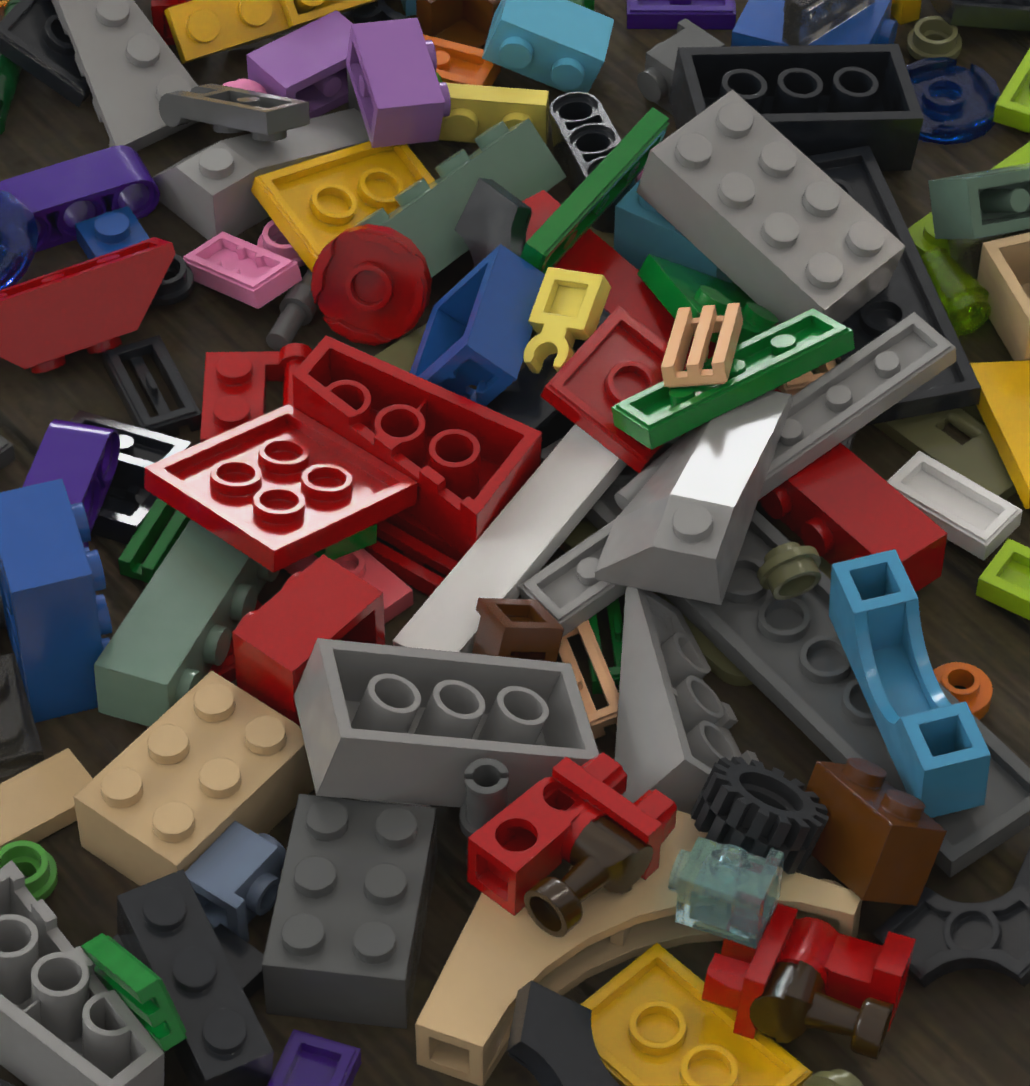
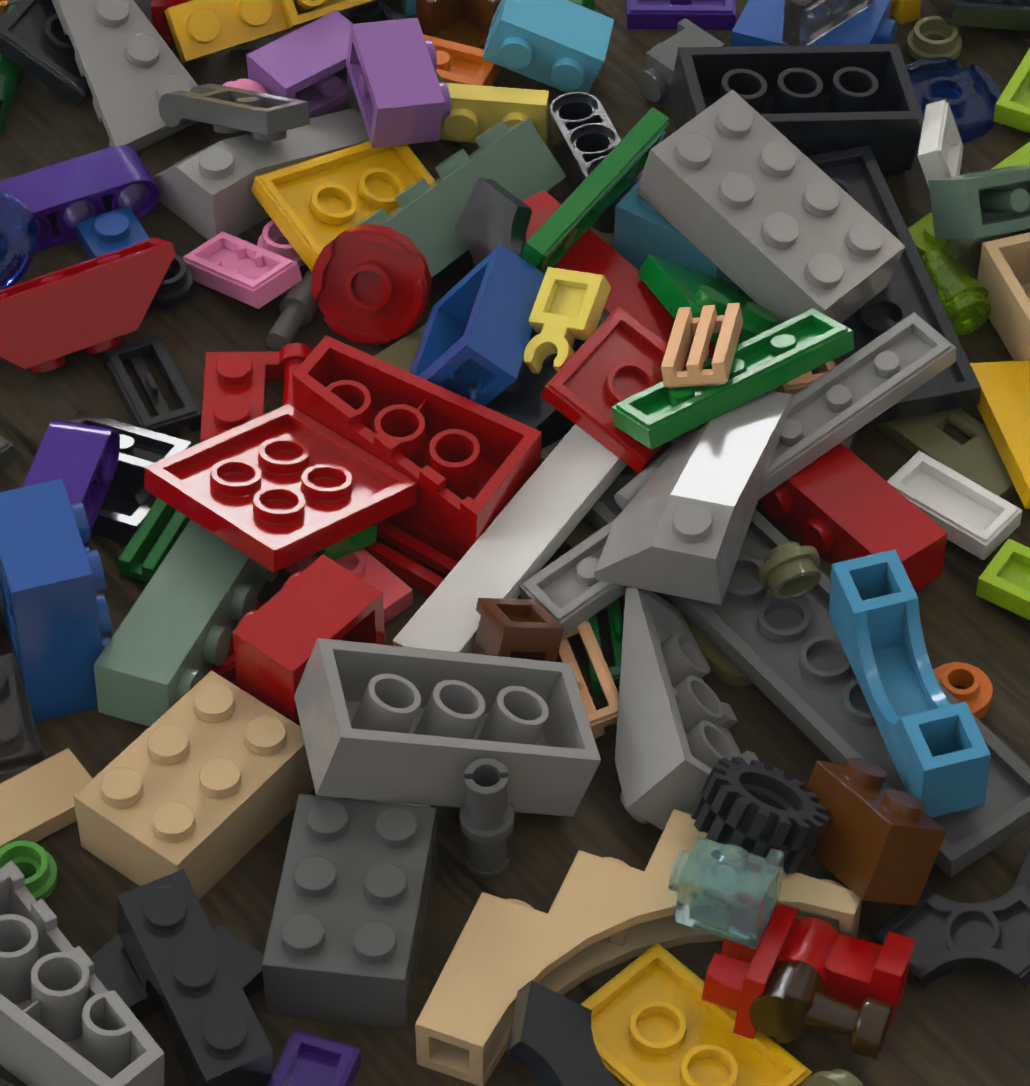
(138, 988): green tile -> none
(238, 877): sand blue brick -> none
(575, 819): red hips -> none
(940, 143): none -> white tile

